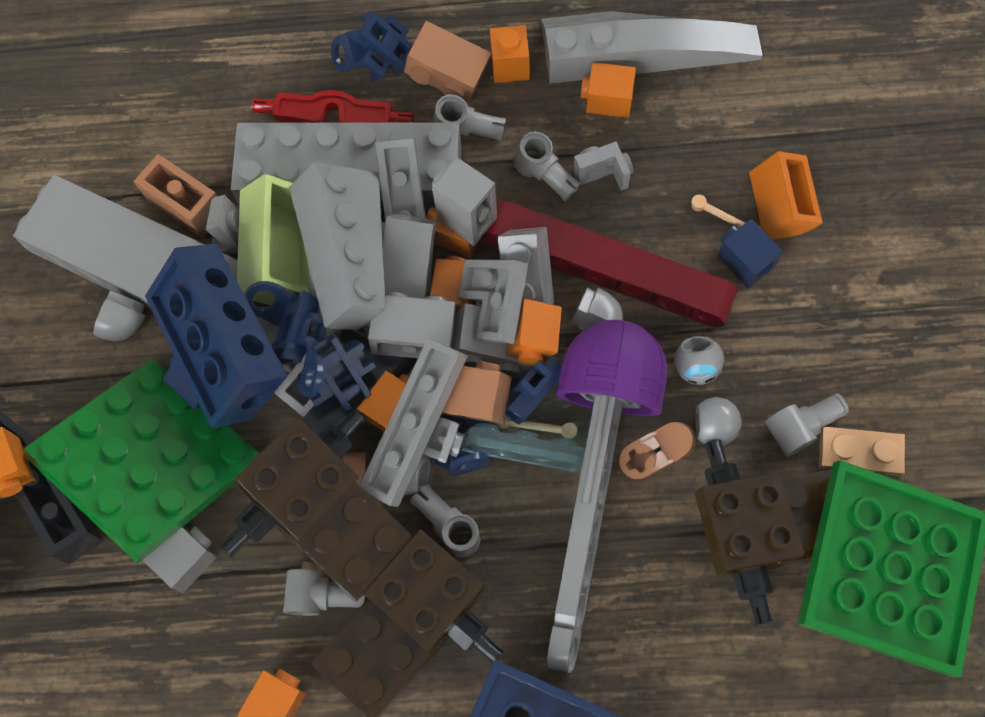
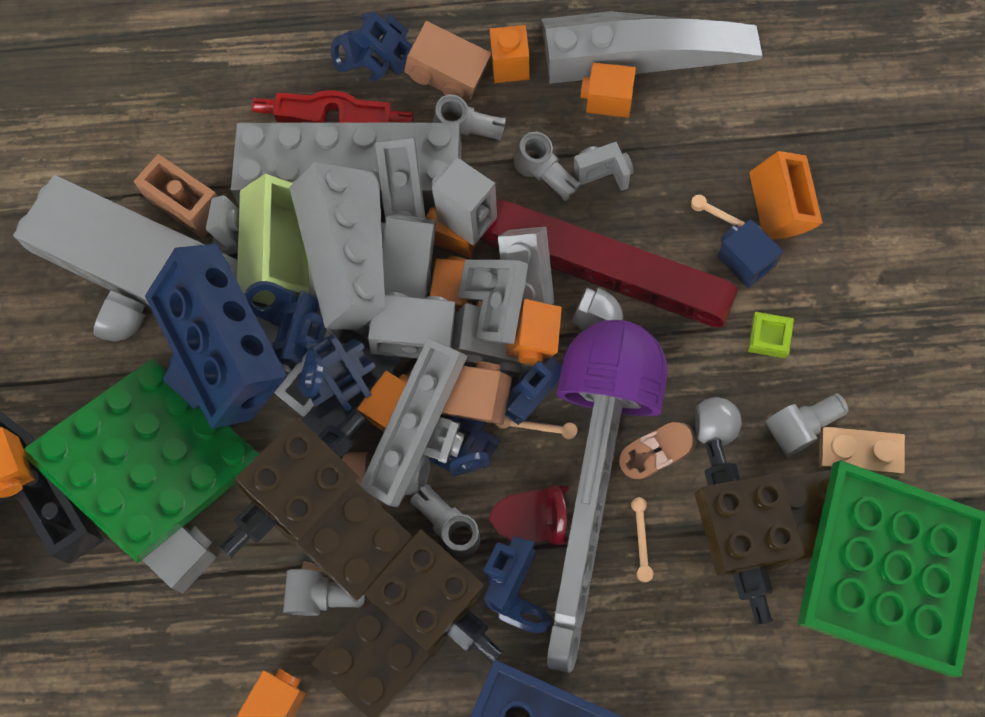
(505, 575): none -> dark blue piece
(523, 447): clear light blue plate -> none
(533, 515): none -> dark red piece
(645, 572): none -> light nougat hinge
(699, 360): light grey piece -> none
(770, 335): none -> lime tile

